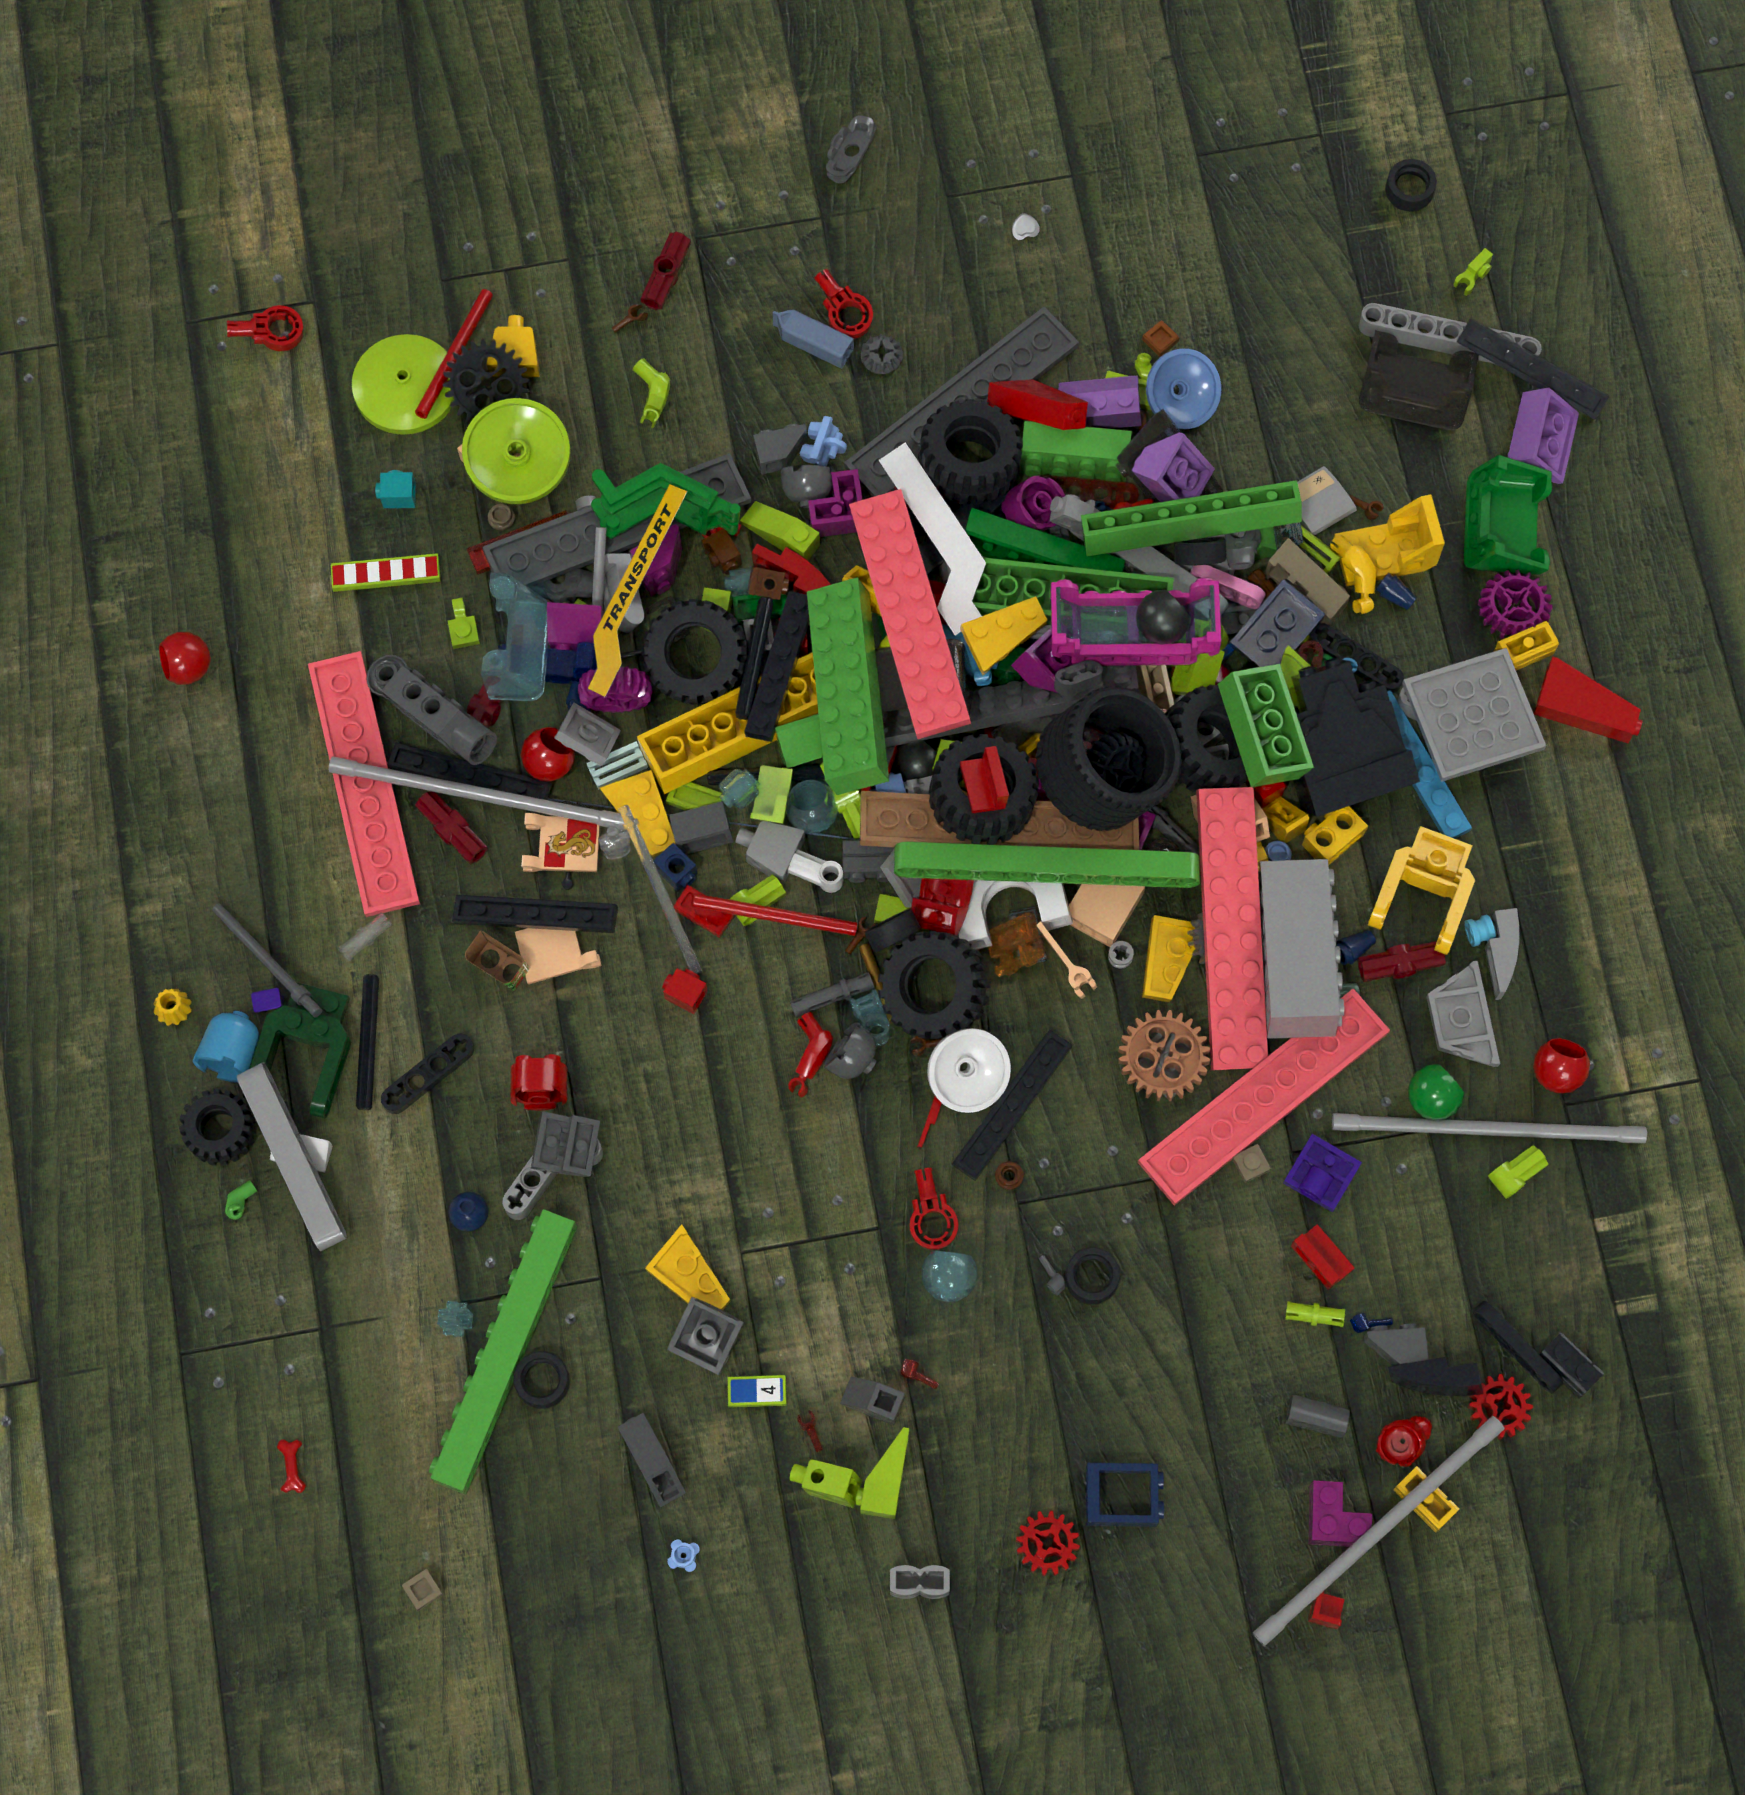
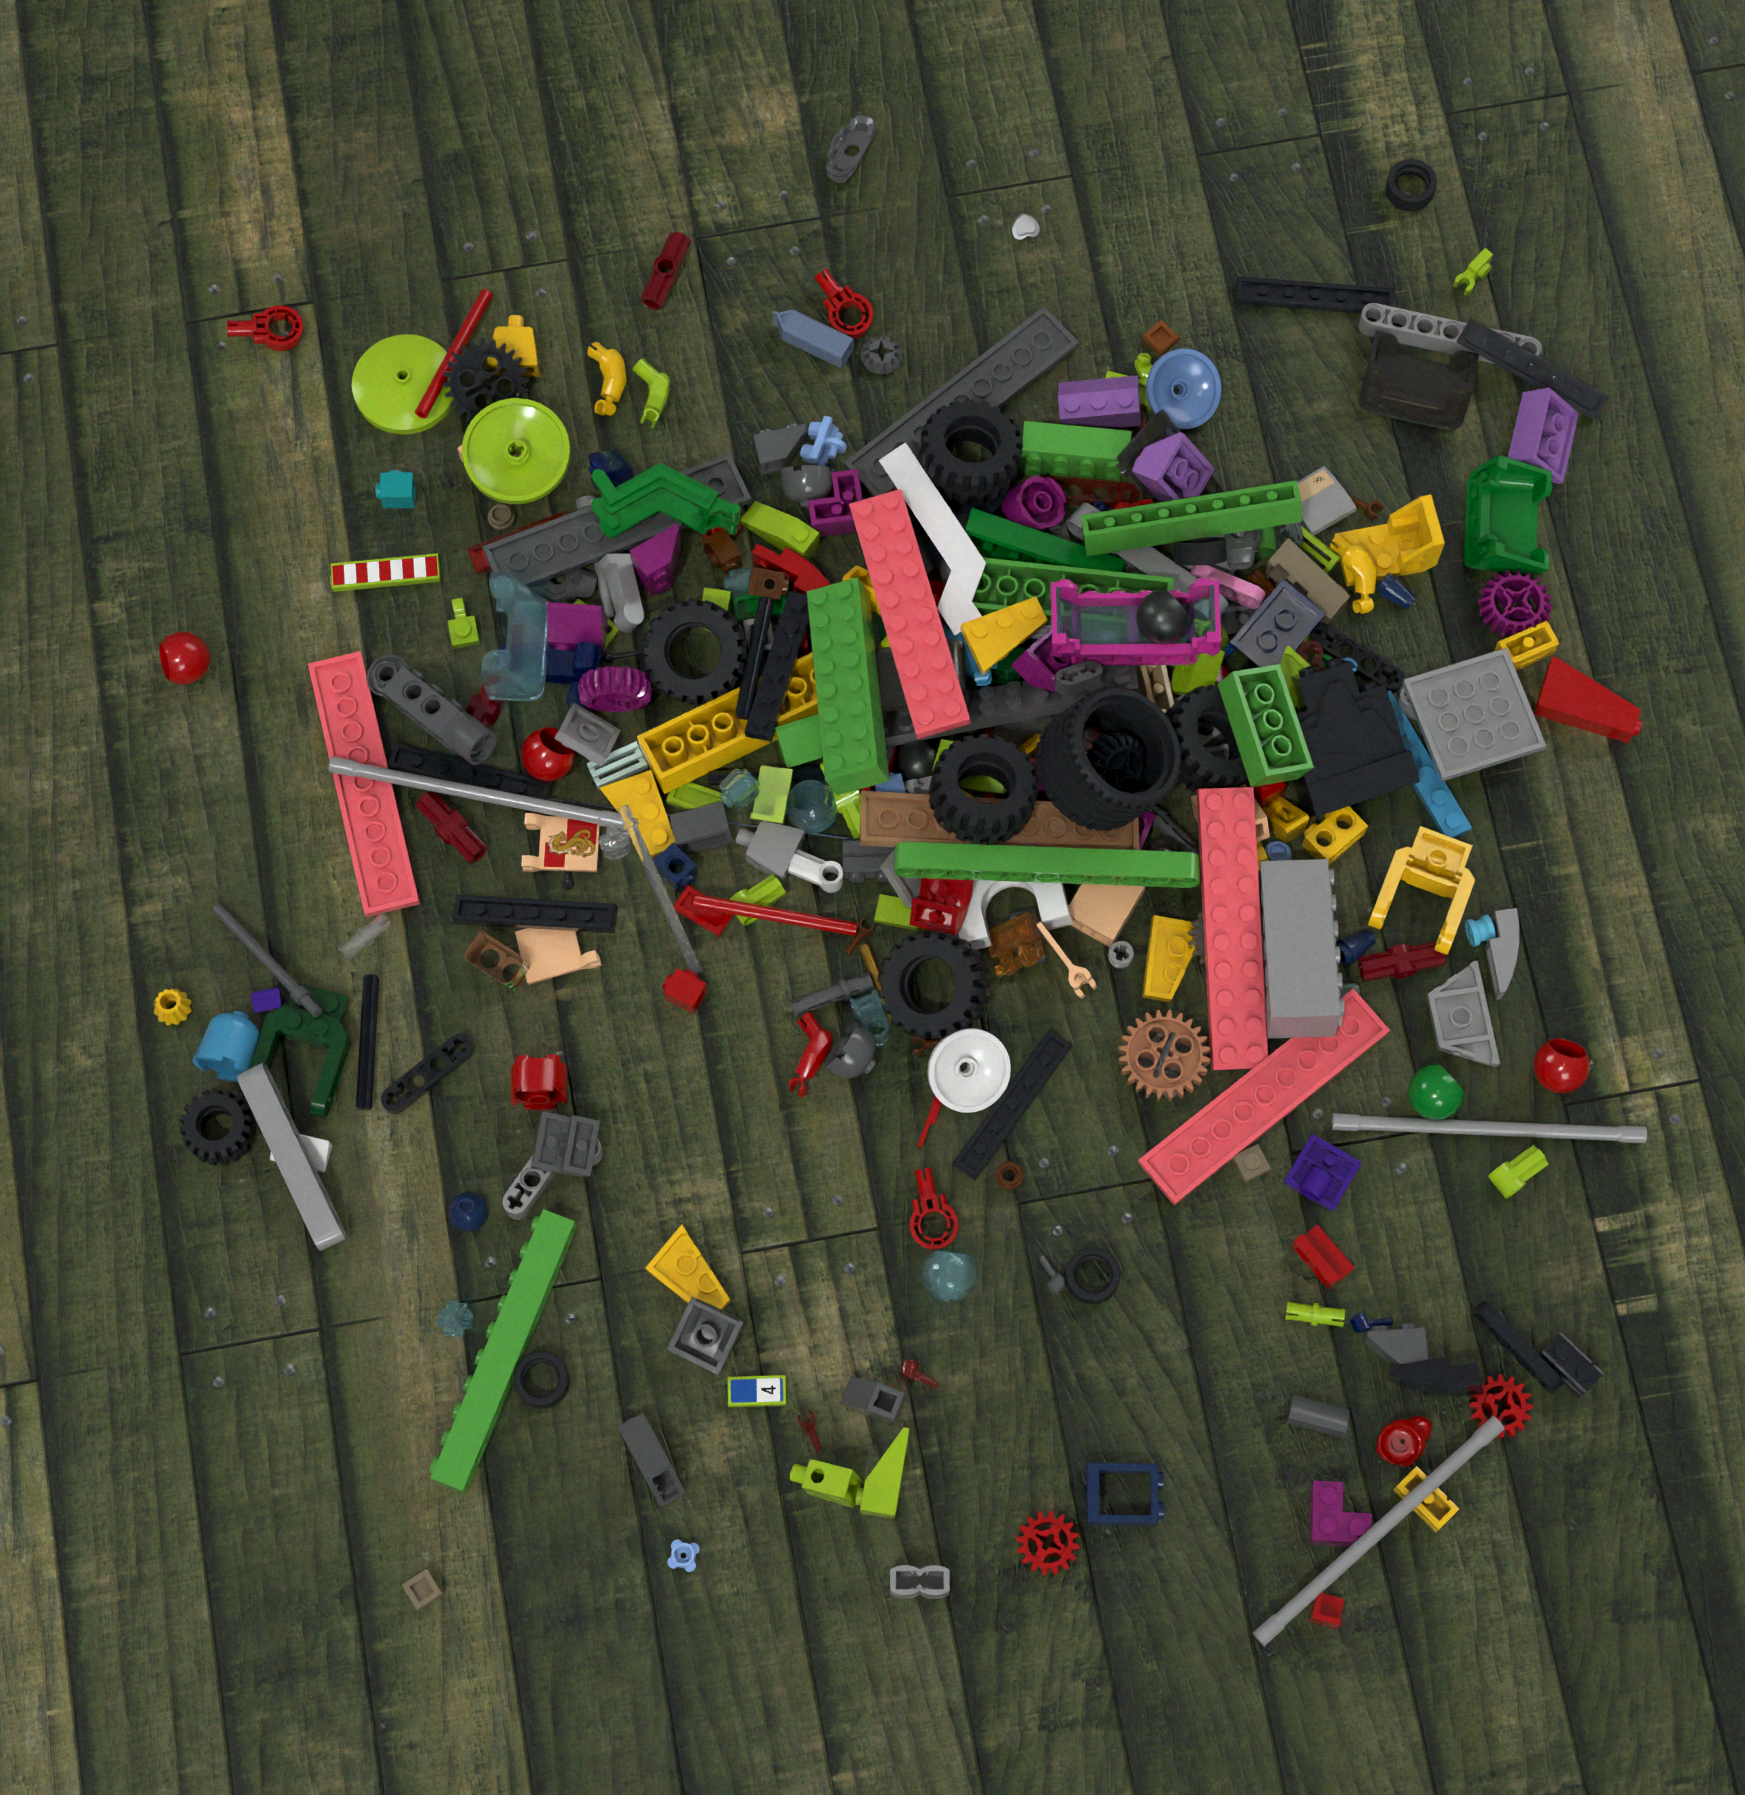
(236, 1200): bright green arm -> none
(289, 1451): red piece -> none
(599, 565): light grey bar -> none
(606, 635): yellow sticker -> none
(612, 464): none -> clear blue slope
(614, 376): none -> yellow arm
(632, 315): reddish brown hand -> none
(892, 930): black tyre -> none
(985, 782): red panel -> none
(1038, 403): red slope -> none
(1068, 511): light grey brick -> none
(1310, 295): none -> black tile

